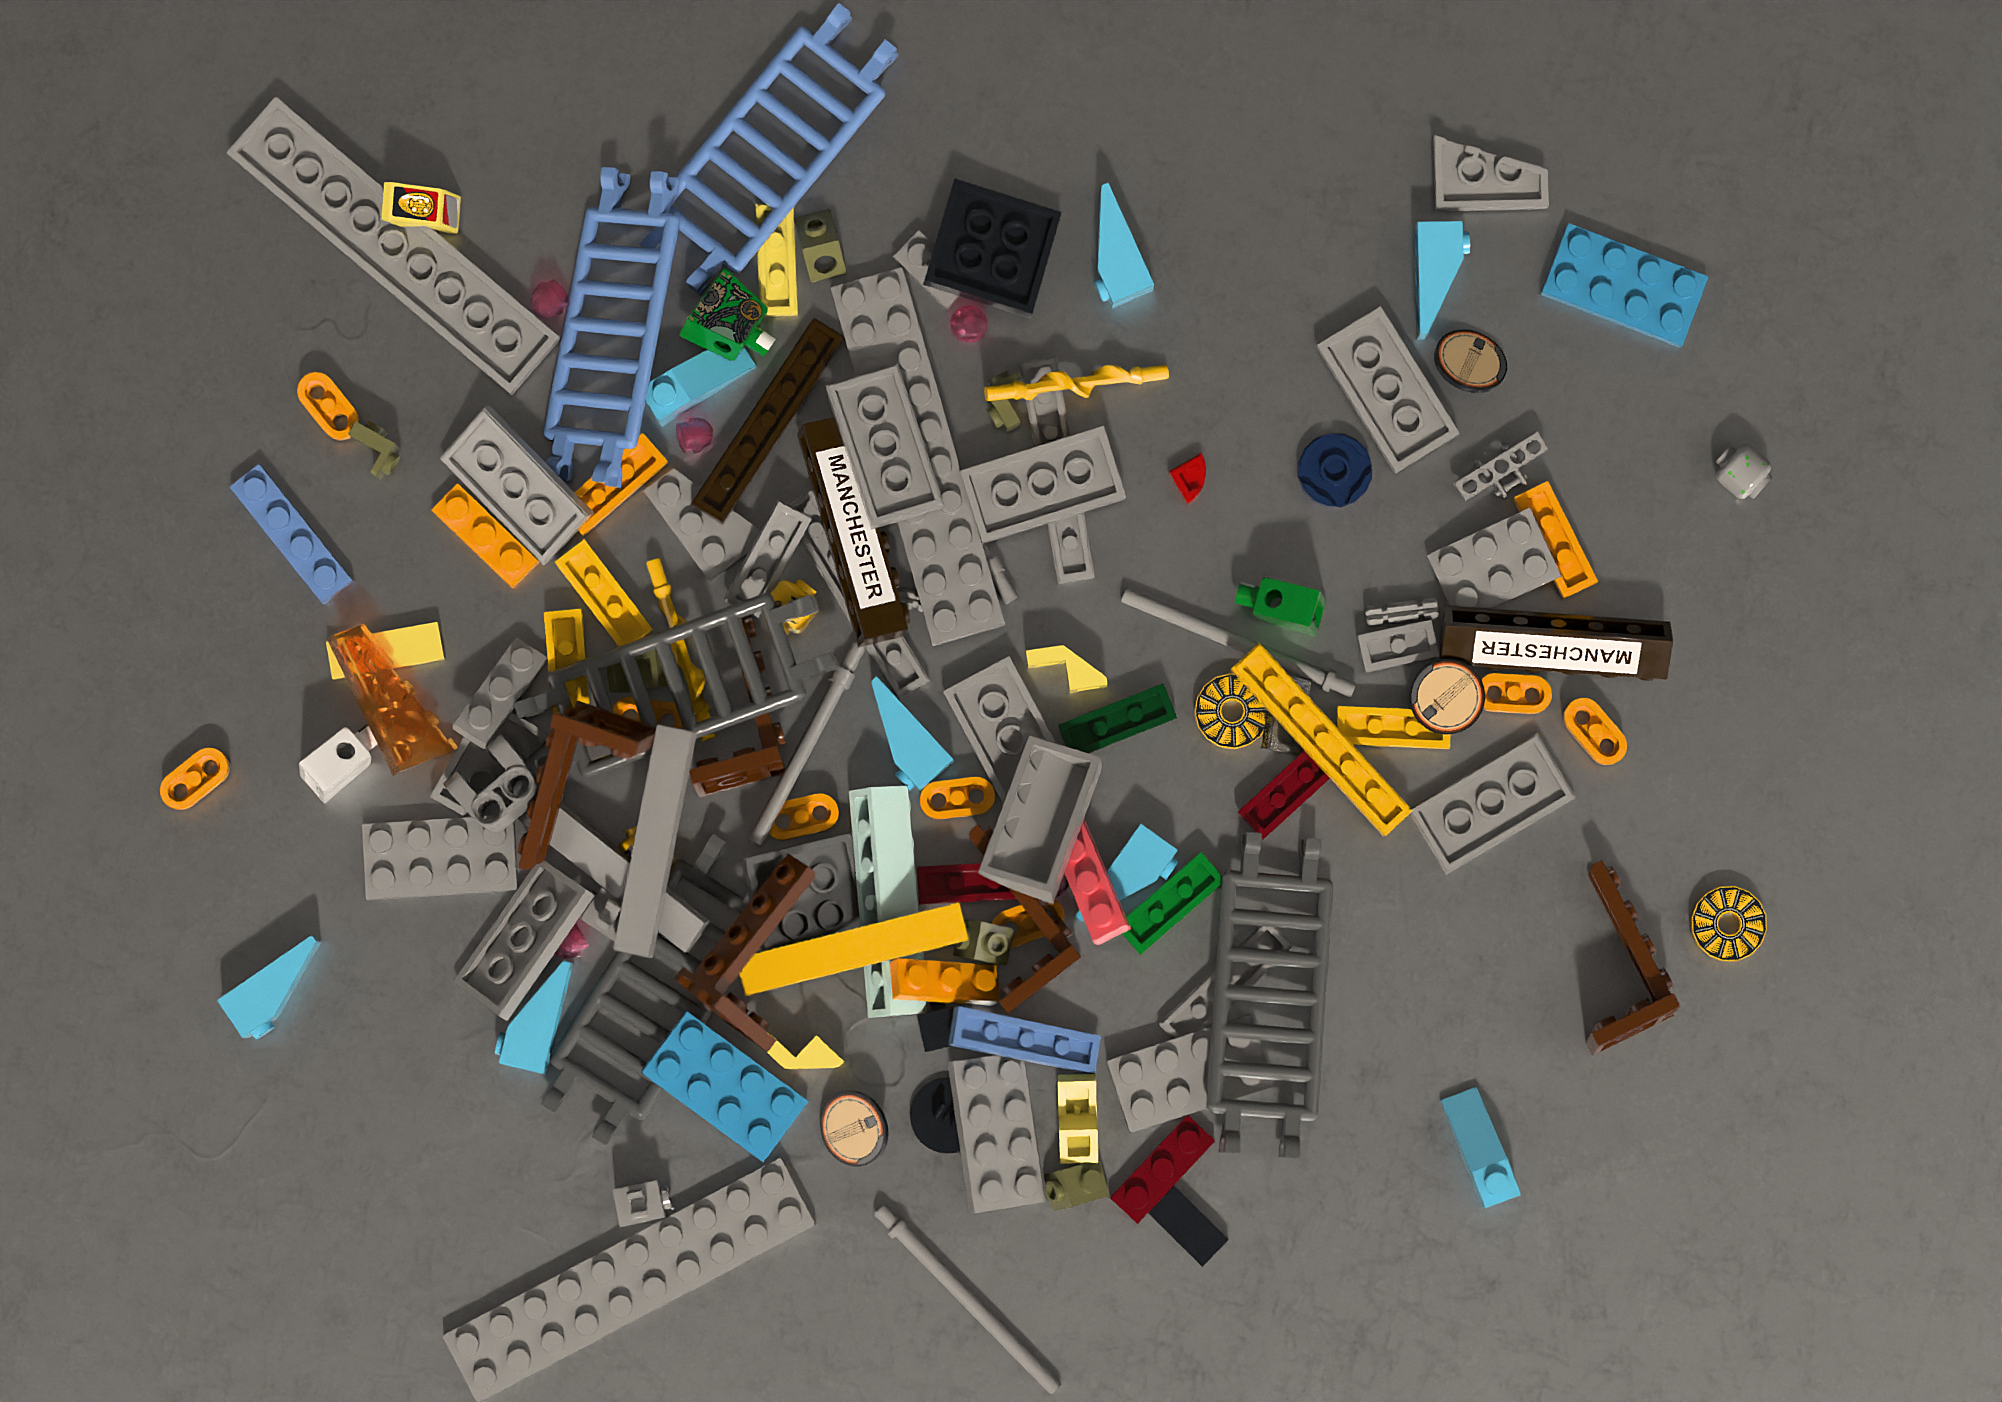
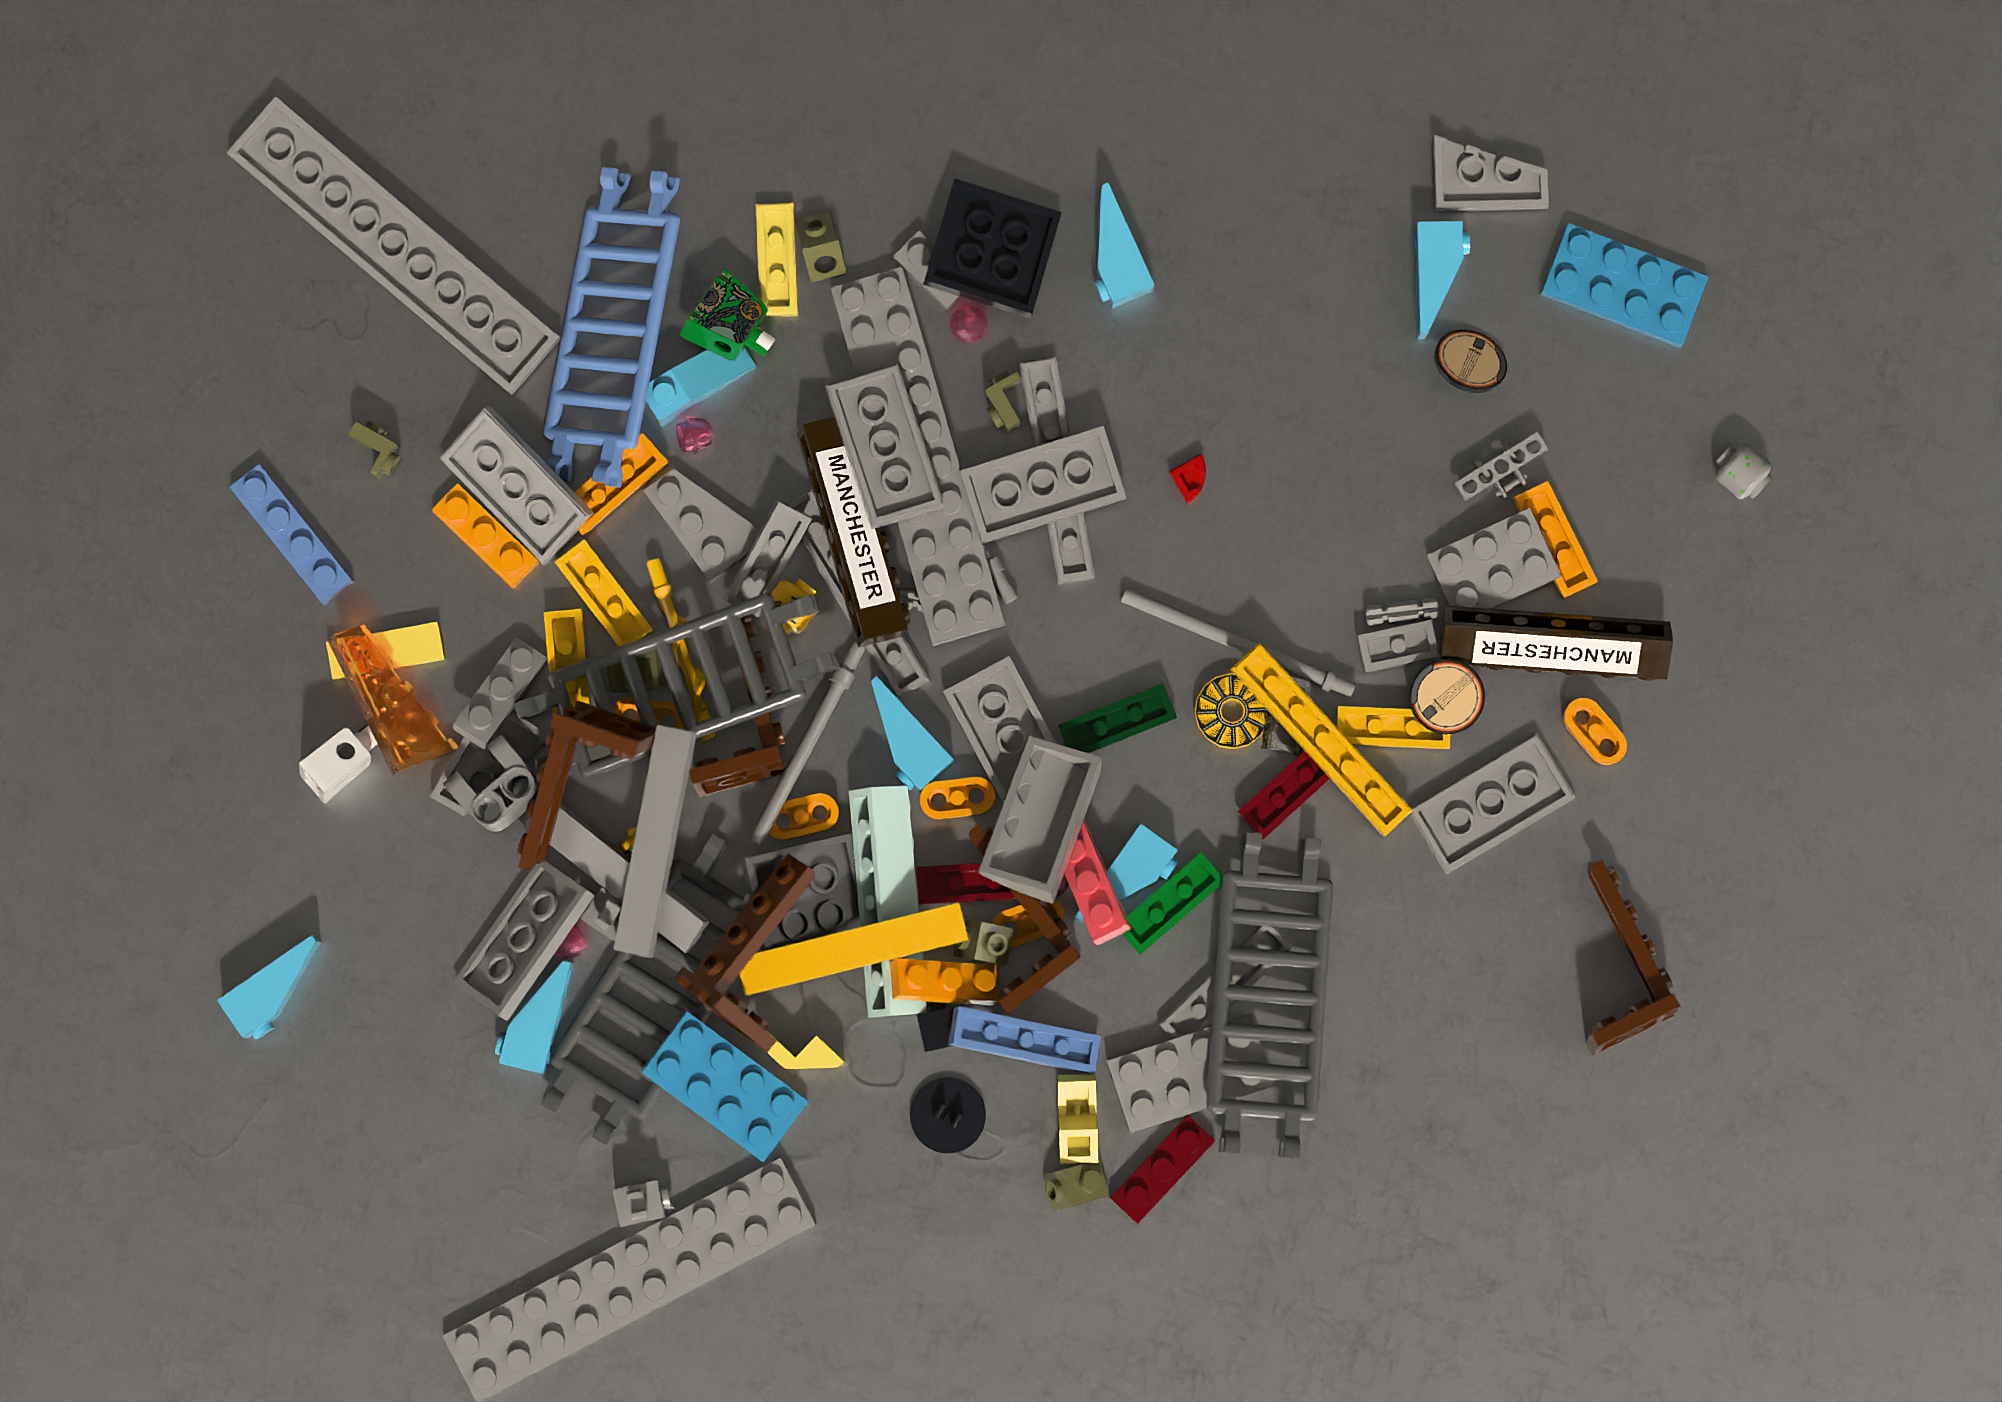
(194, 776): light orange plate -> none
(329, 406): light orange plate -> none
(421, 206): slope -> none
(437, 858): light grey plate -> none
(549, 299): clear pink plate -> none
(768, 421): dark brown tile -> none
(804, 177): medium blue bar -> none
(854, 1128): piece -> none
(899, 1229): light grey bar -> none
(996, 1133): light grey plate -> none
(1080, 385): yellow piece -> none
(1080, 674): light yellow slope -> none
(1188, 1226): black tile -> none
(1298, 611): green torso -> none
(1334, 470): dark blue tile -> none
(1387, 390): light grey plate -> none
(1480, 1148): medium azure slope -> none
(1512, 693): light orange plate -> none
(1750, 917): tile -> none

